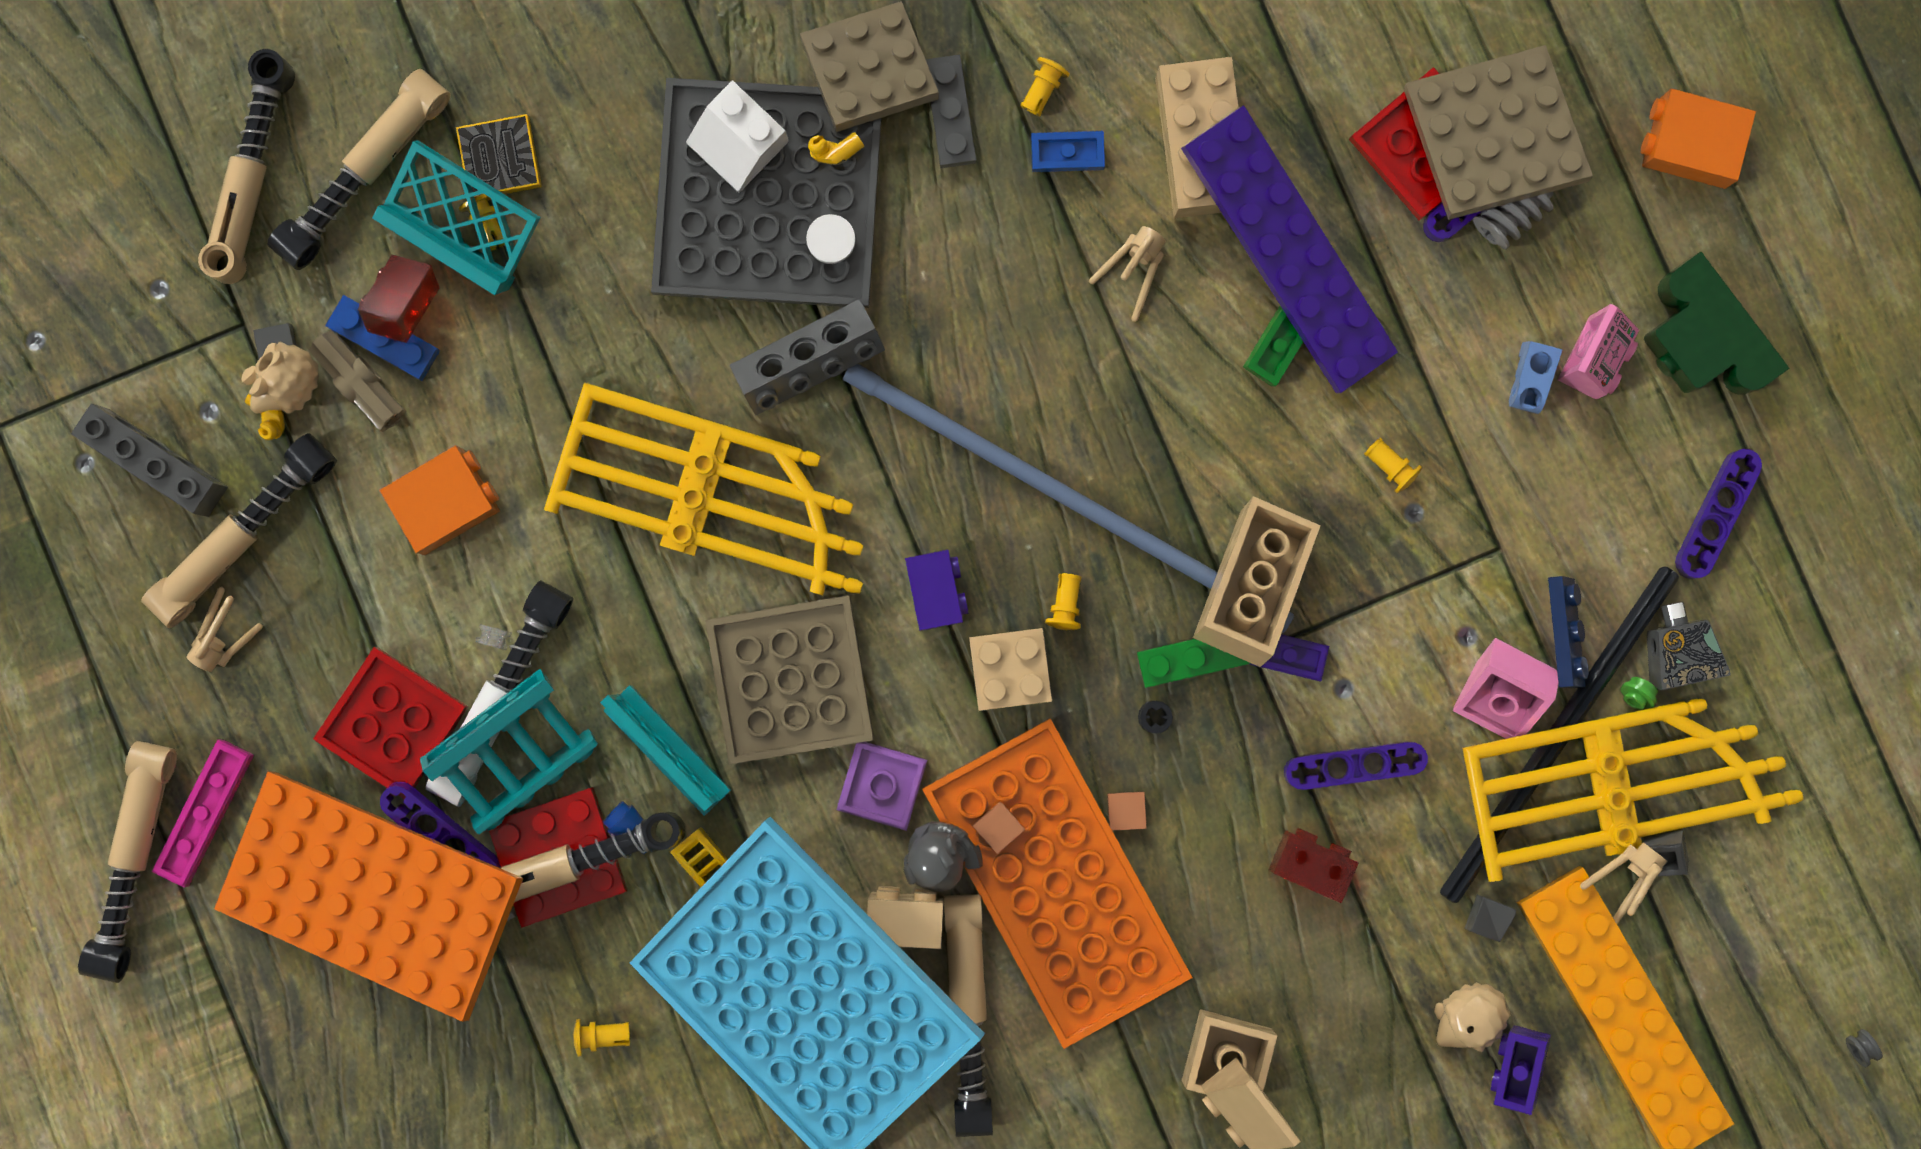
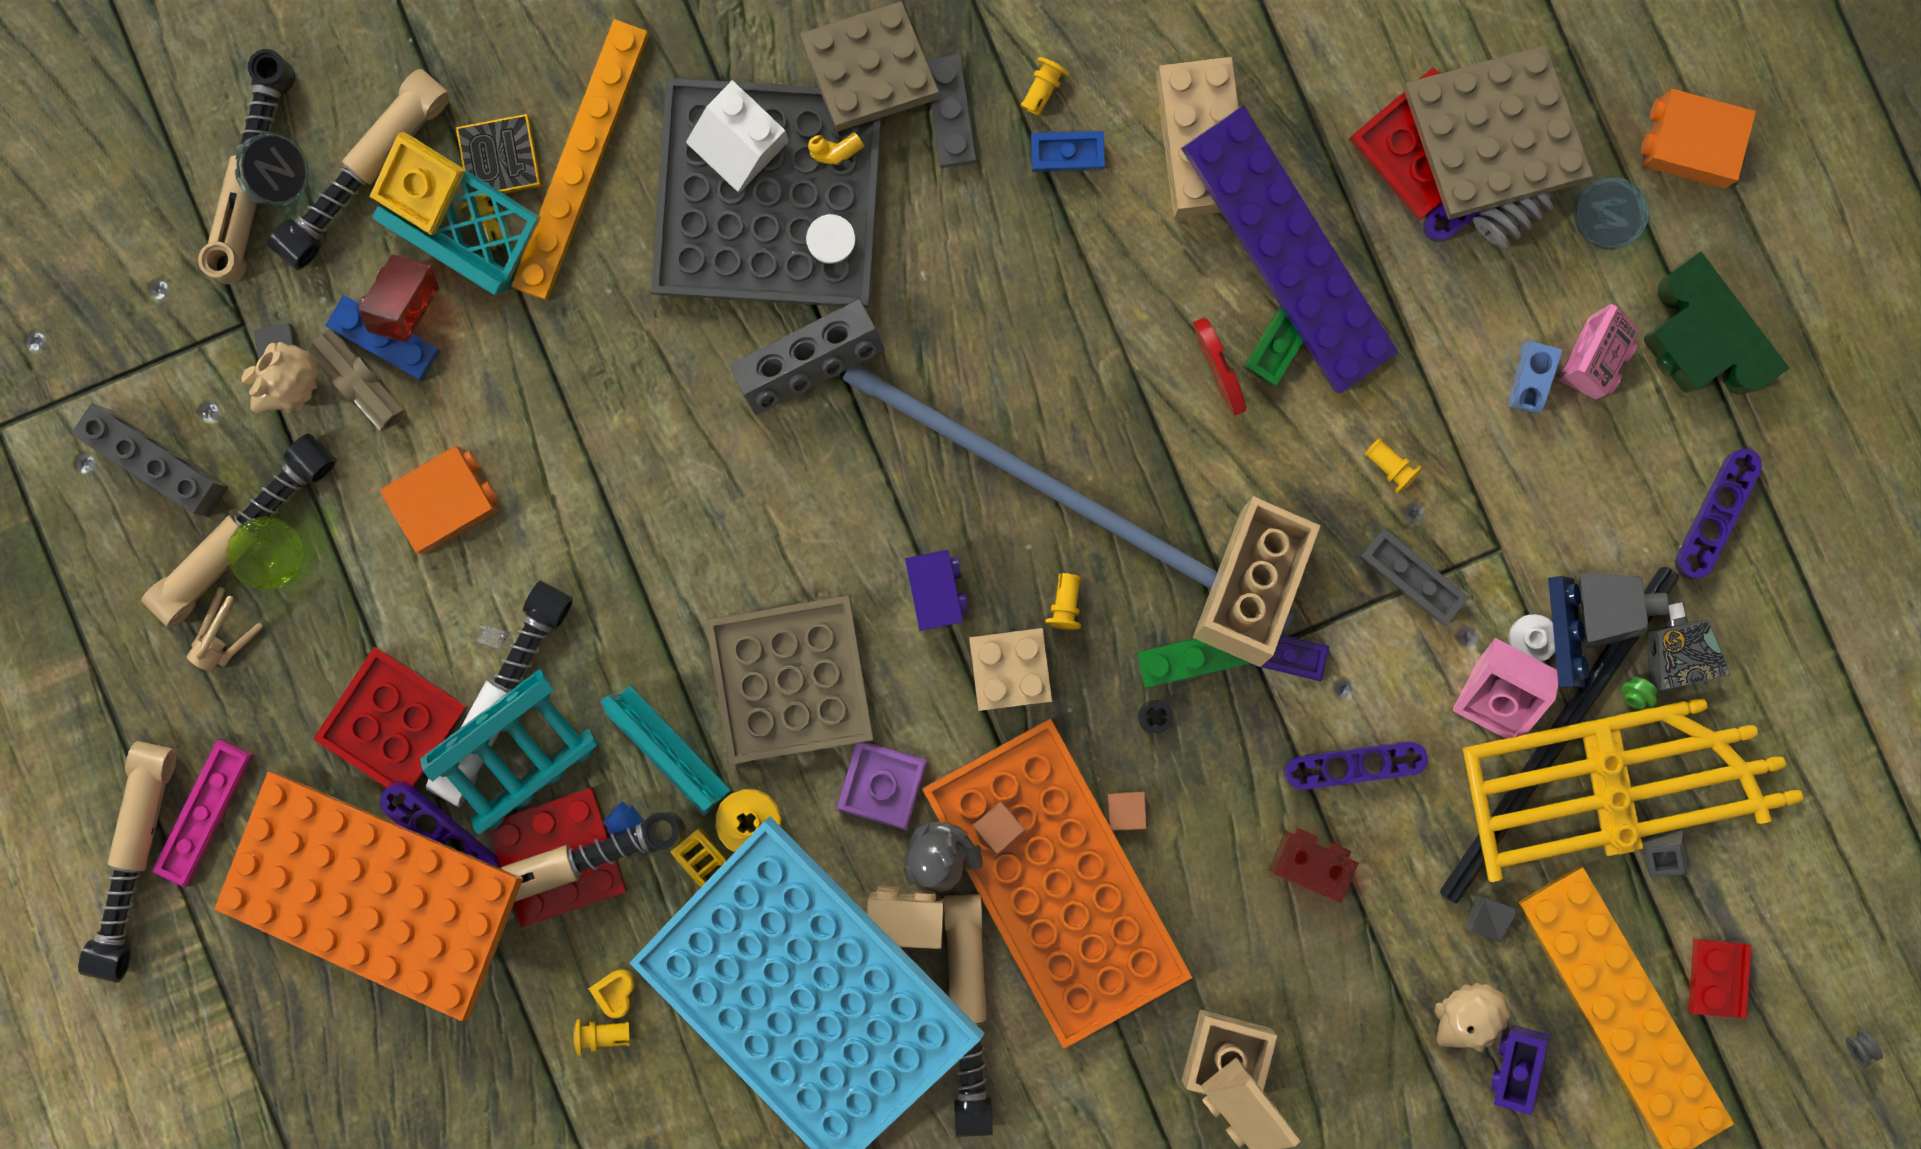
(264, 553): none -> clear neon green tile
(271, 169): none -> black tile
(272, 423): yellow arm -> none
(417, 183): none -> yellow tile
(580, 159): none -> light orange plate
(613, 992): none -> yellow tile
(697, 487): yellow piece -> none
(743, 801): none -> yellow piece
(1144, 247): tan plant -> none
(1213, 352): none -> red tile
(1414, 577): none -> dark grey plate
(1533, 636): none -> white piece
(1611, 213): none -> clear light blue tile
(1616, 607): none -> dark grey torso
(1645, 864): tan plant -> none
(1719, 978): none -> red plate

